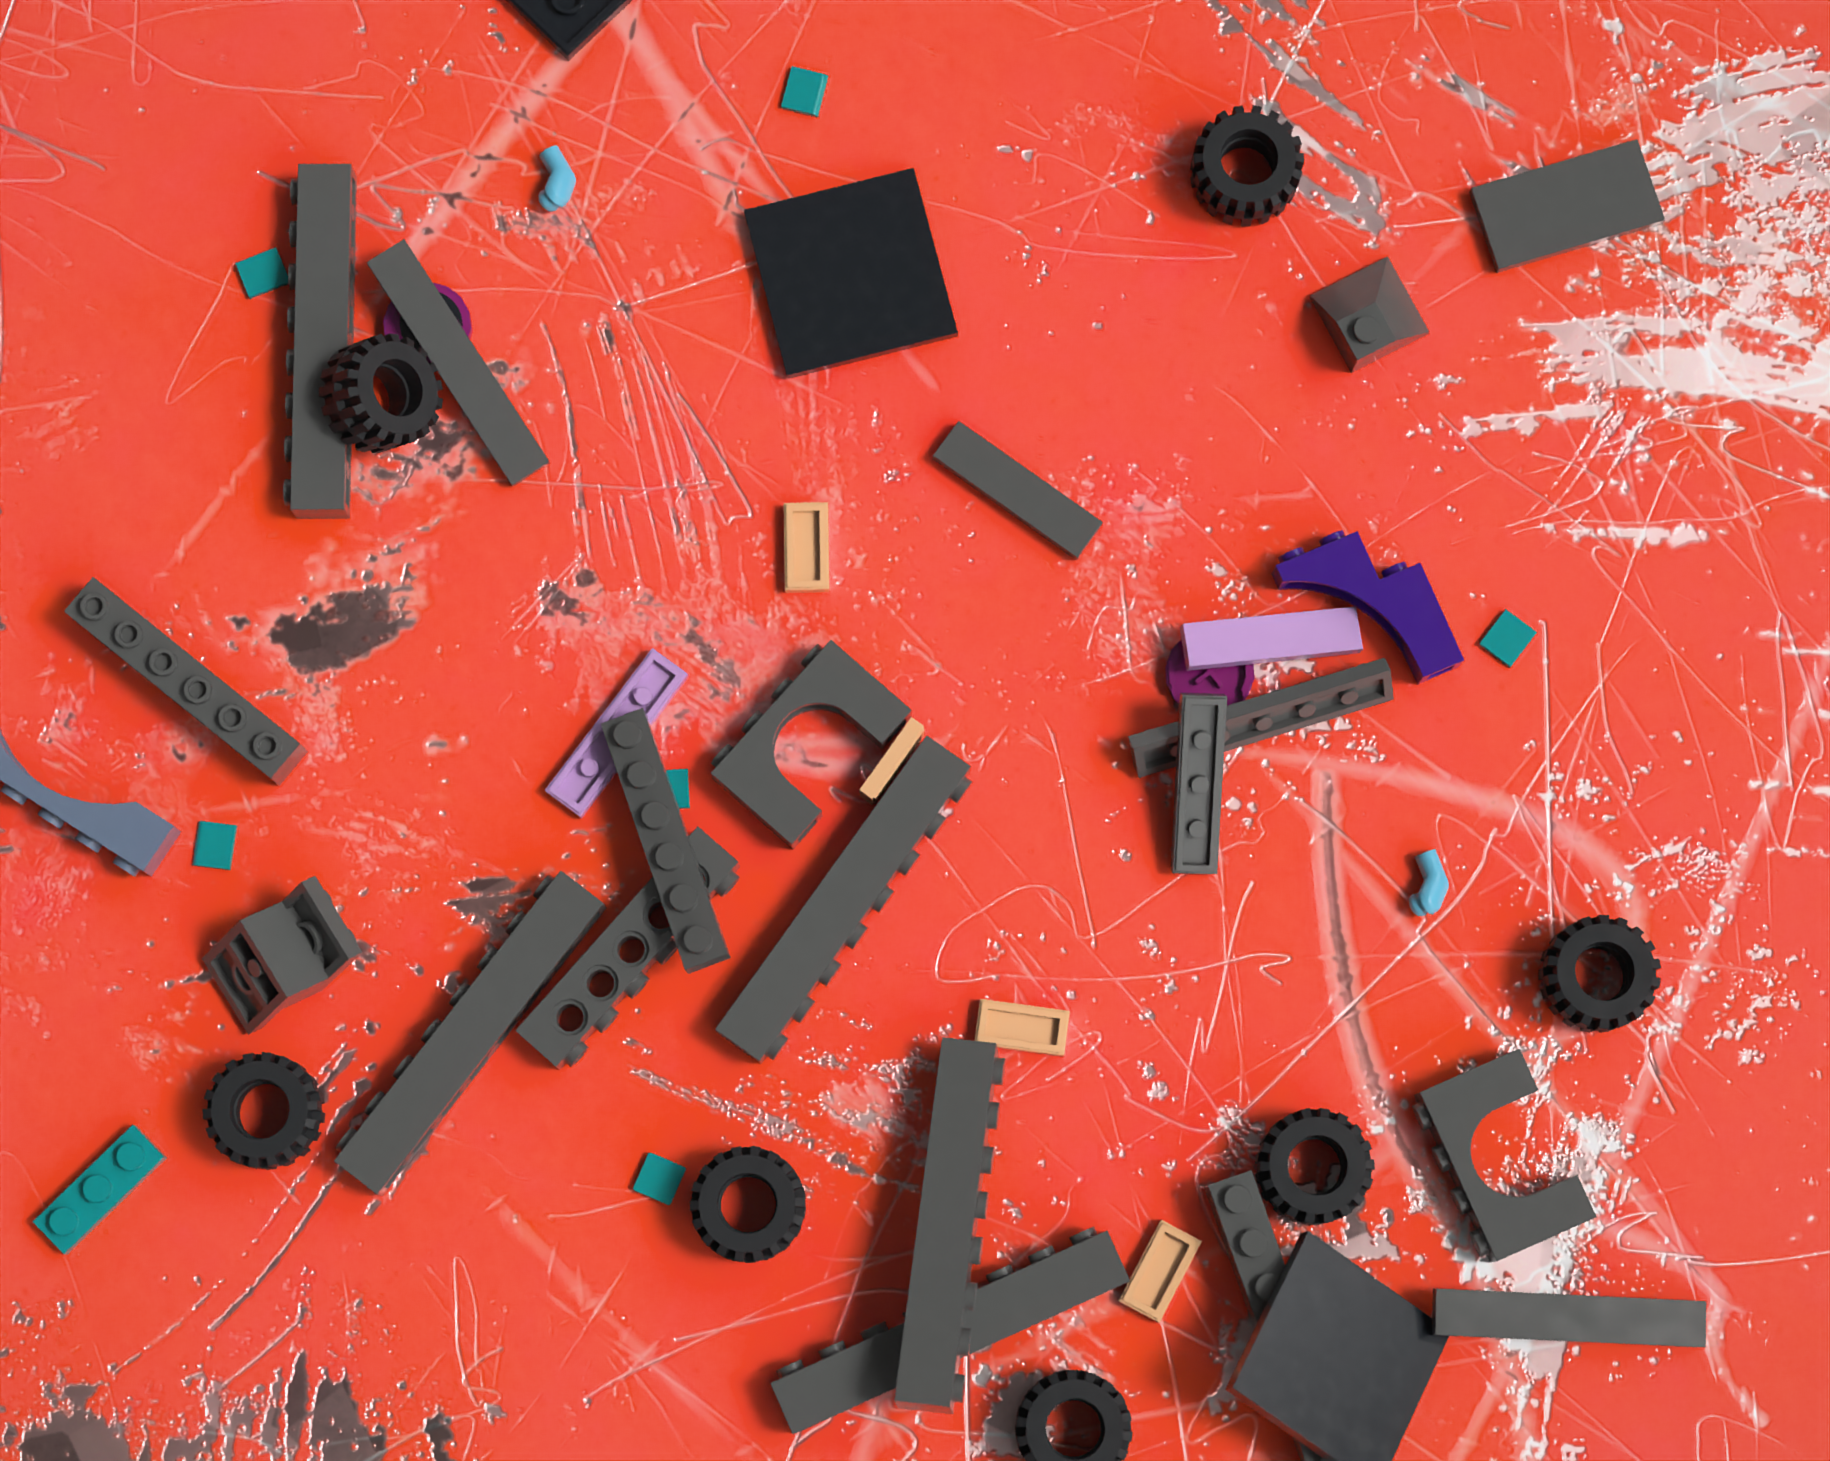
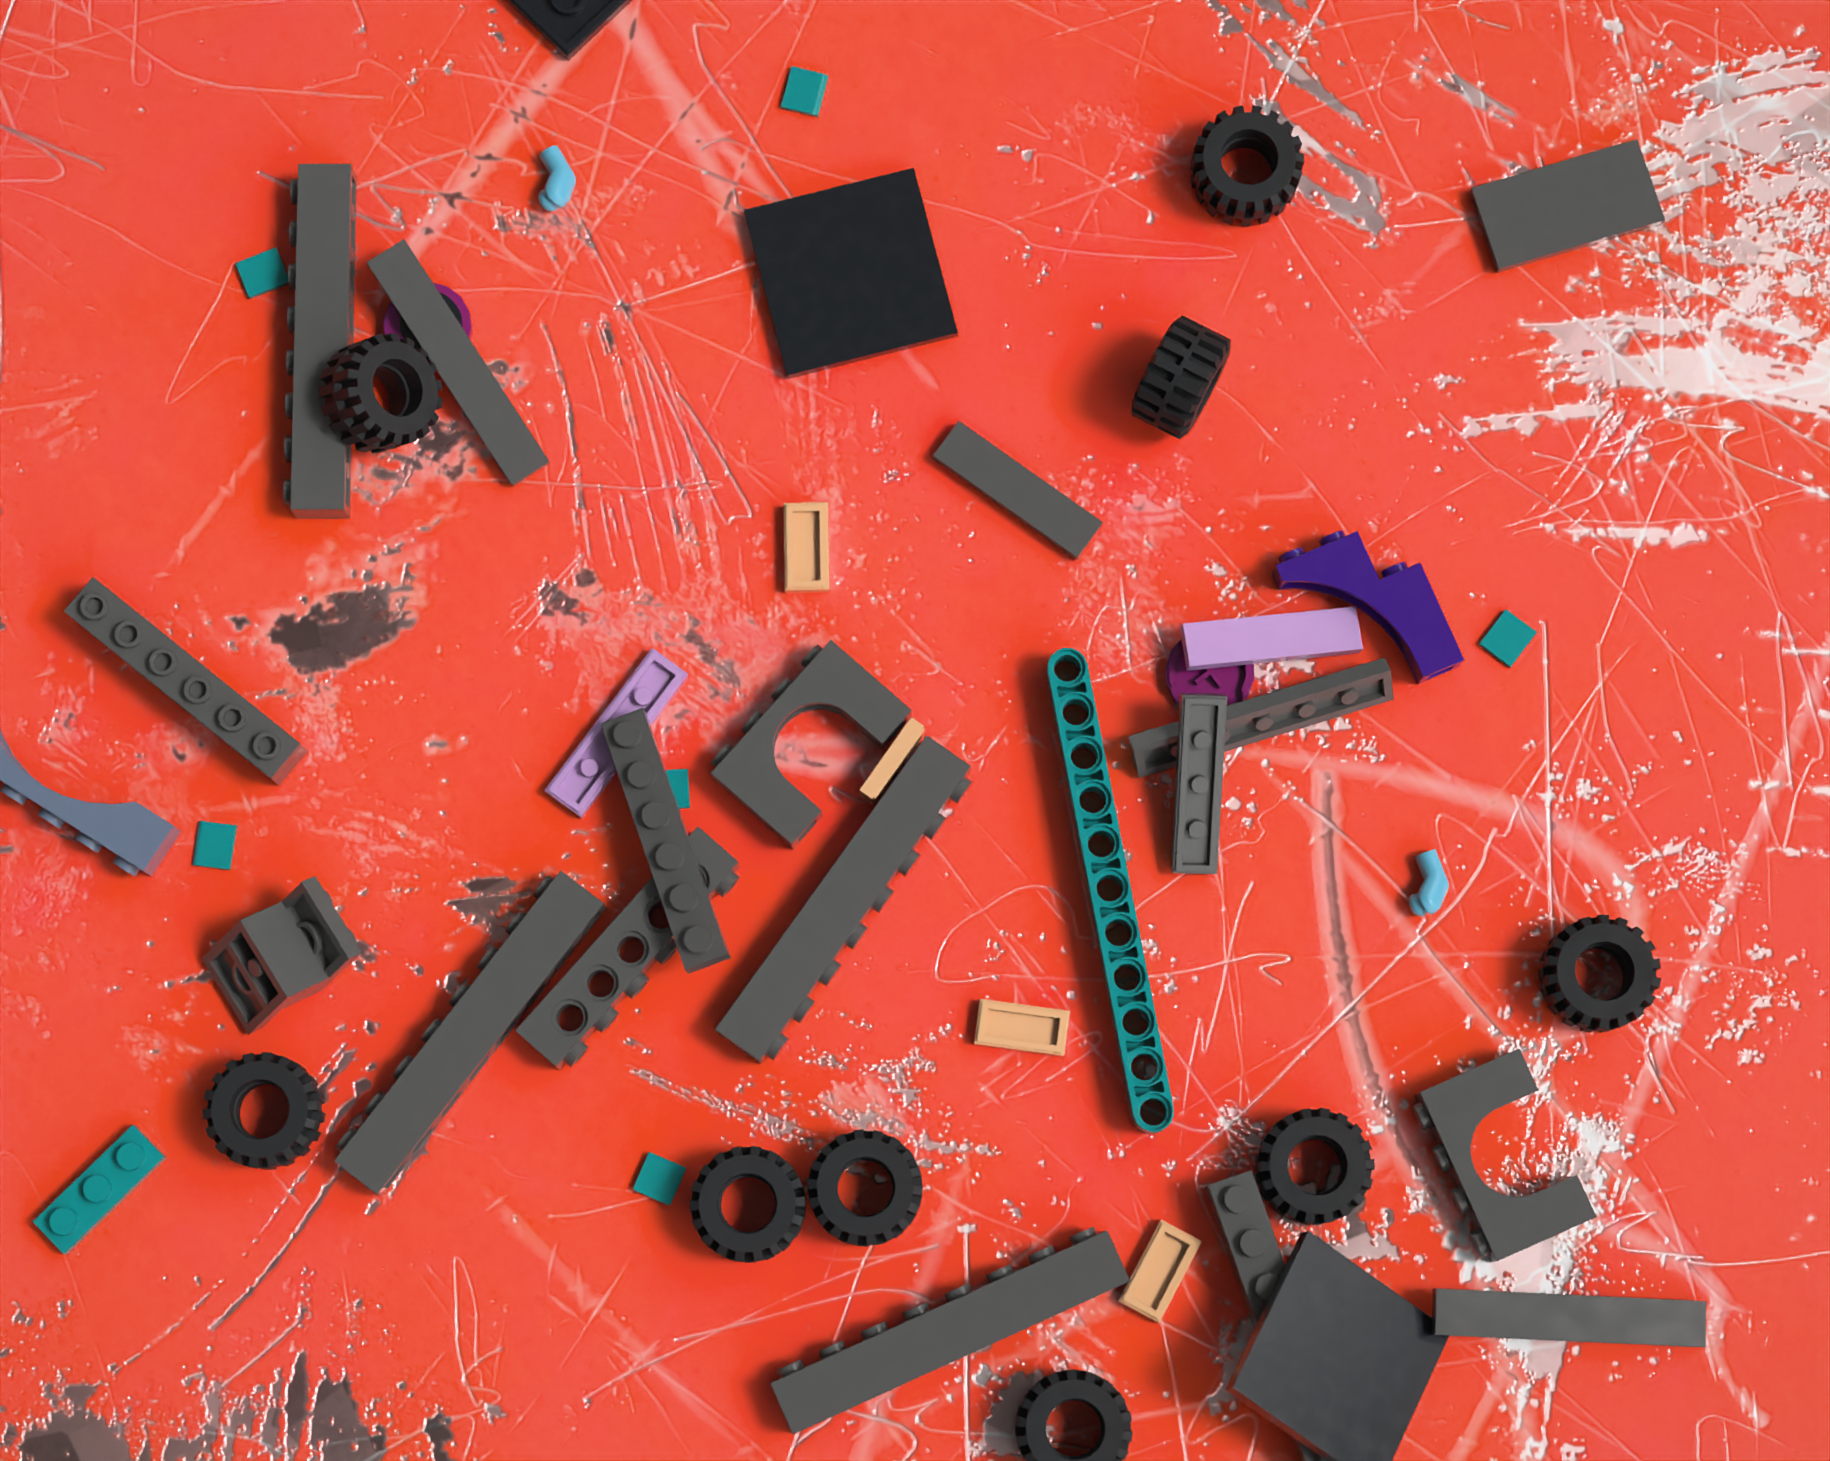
(858, 1147): none -> black tyre
(948, 1226): dark grey brick -> none
(1115, 868): none -> teal beam
(1180, 377): none -> black tyre
(1369, 314): dark grey slope -> none

